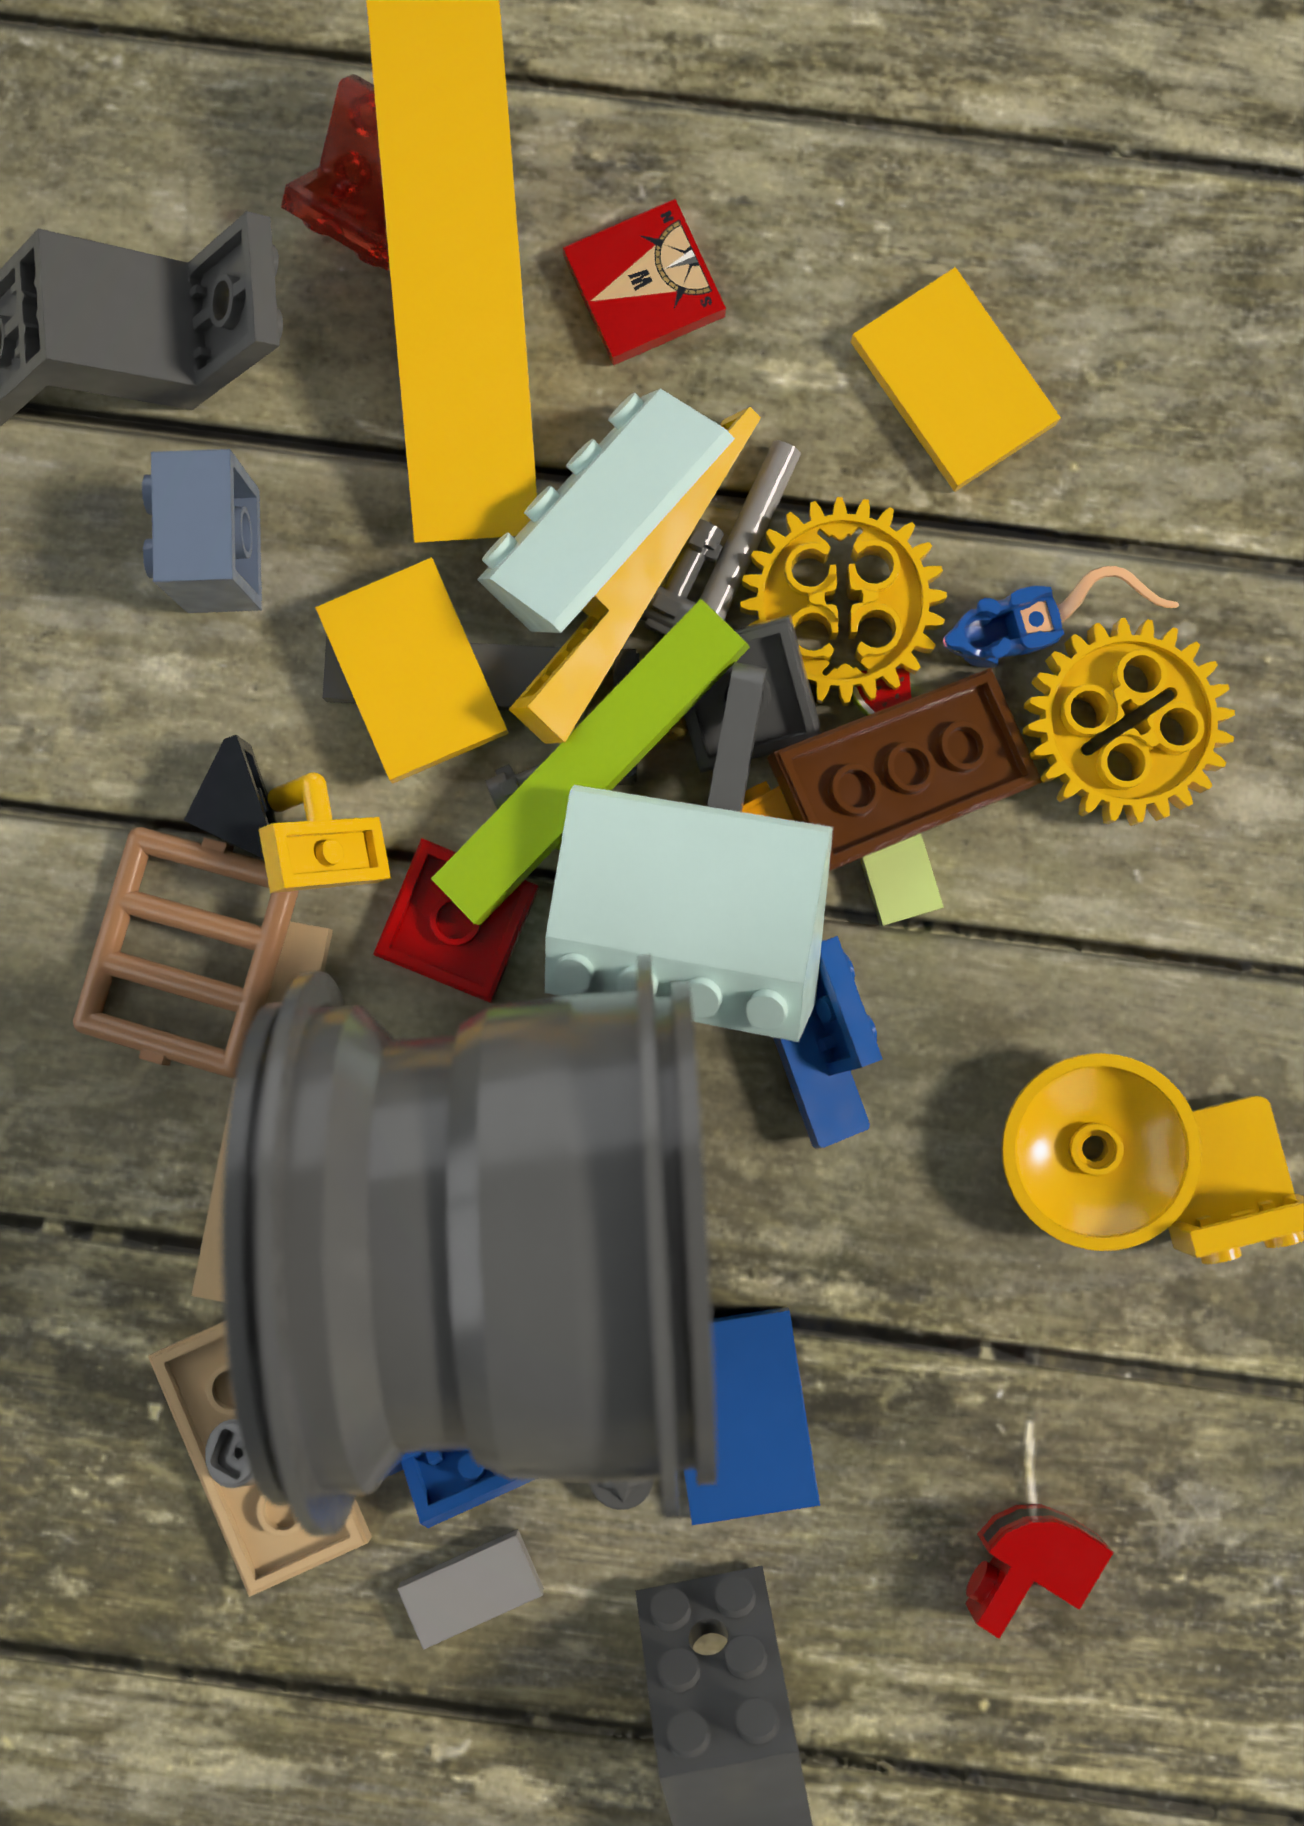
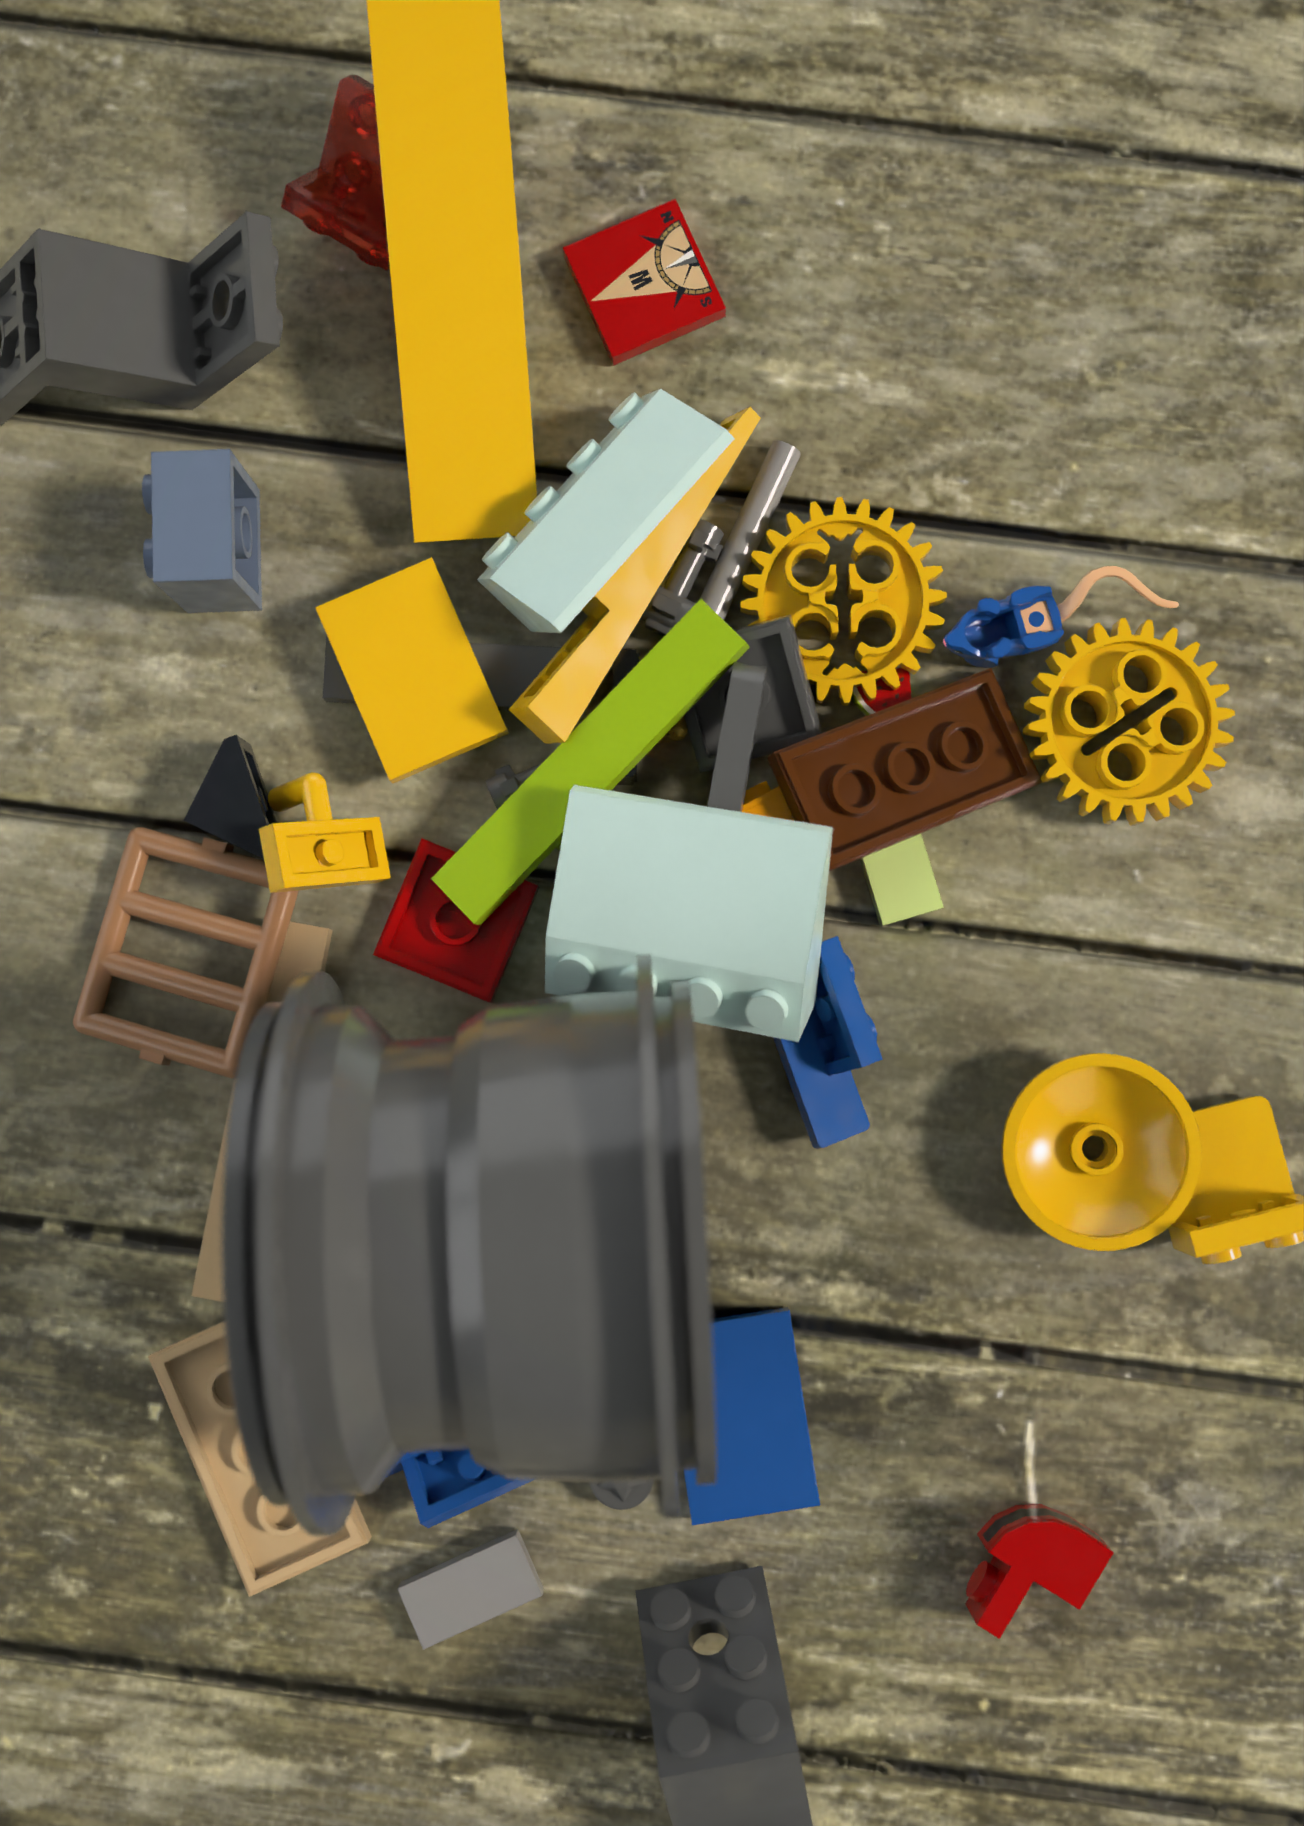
(226, 1456): dark grey tile -> none
(955, 379): yellow tile -> none

